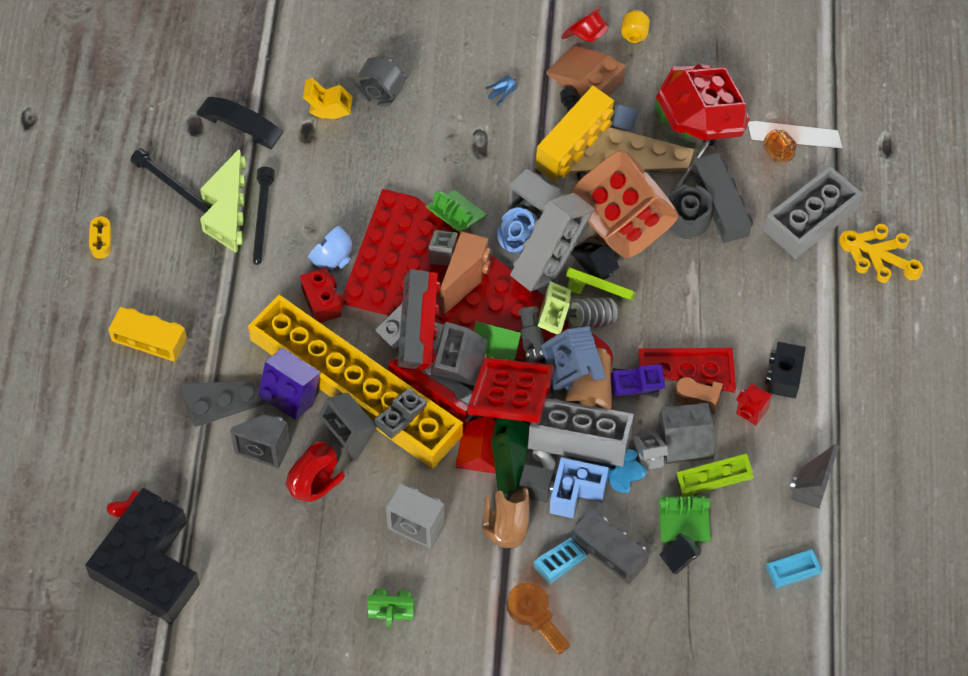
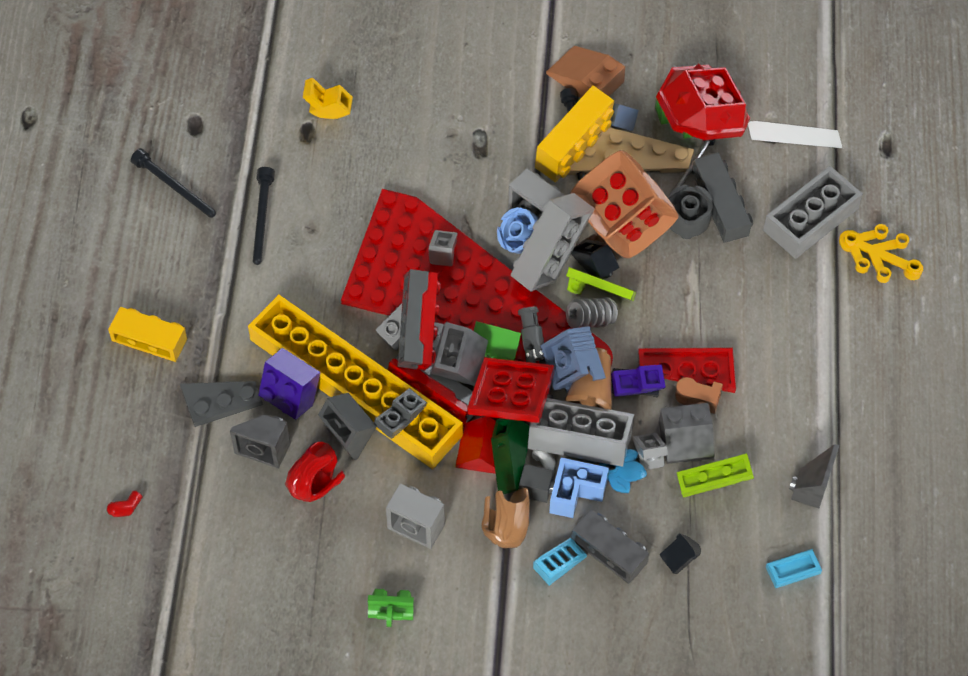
(96, 237): yellow beam -> none
(135, 561): black piece -> none
(225, 199): yellowish green slope -> none
(241, 118): black slope -> none
(321, 295): red brick -> none
(332, 250): light blue cylinder -> none
(380, 80): dark grey brick -> none
(455, 210): bright green hinge -> none
(465, 269): nougat slope -> none
(506, 85): flat silver piece -> none
(537, 616): clear orange piece -> none
(554, 308): yellowish green slope -> none
(588, 28): red piece -> none
(635, 26): yellow head -> none
(684, 516): bright green hinge -> none
(753, 403): red brick -> none
(780, 145): clear orange head -> none
(785, 382): black brick -> none

